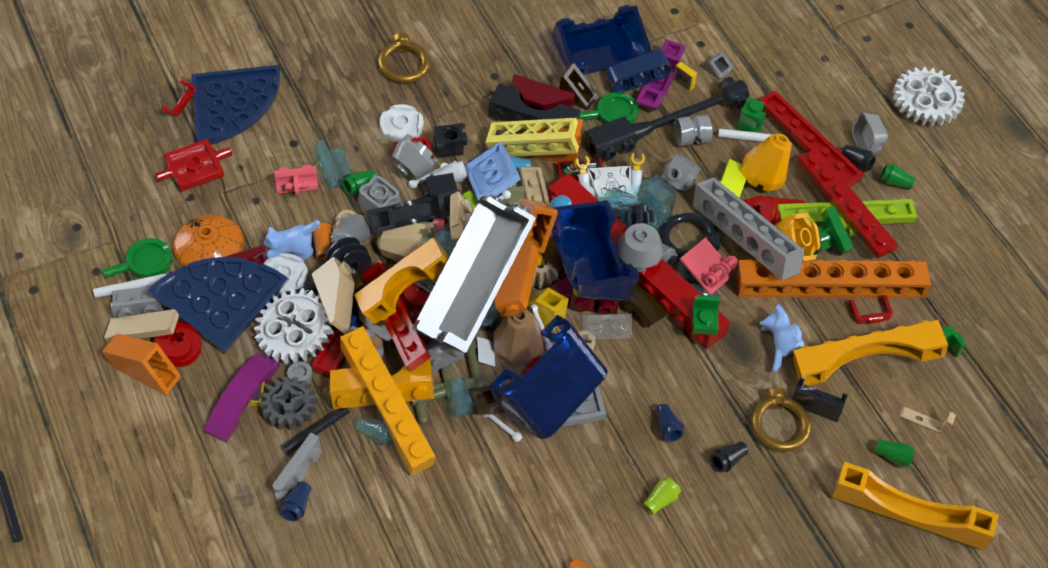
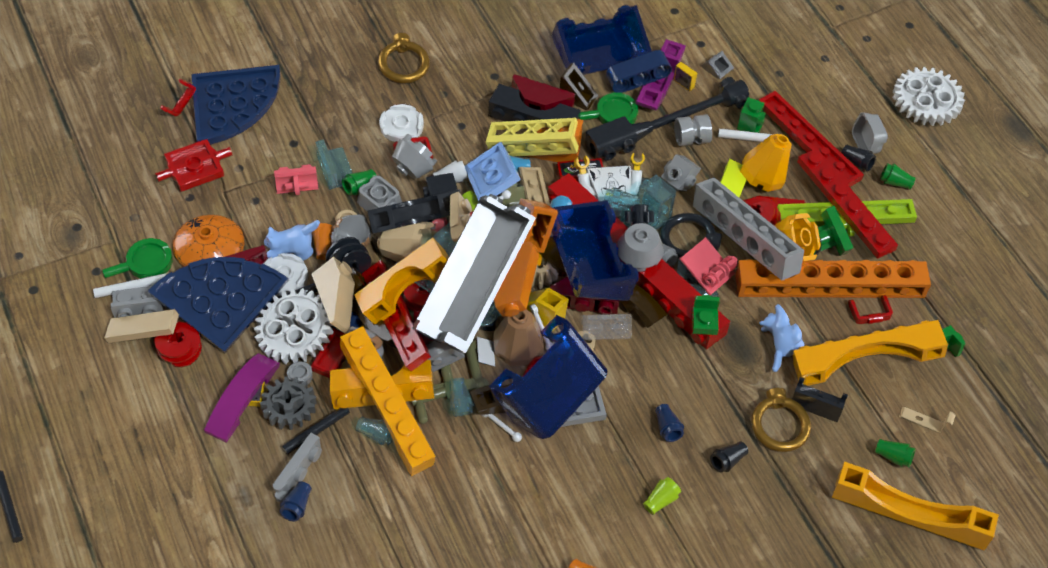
(142, 361): orange slope -> none
(413, 183): white hinge -> none
(449, 140): black brick -> none

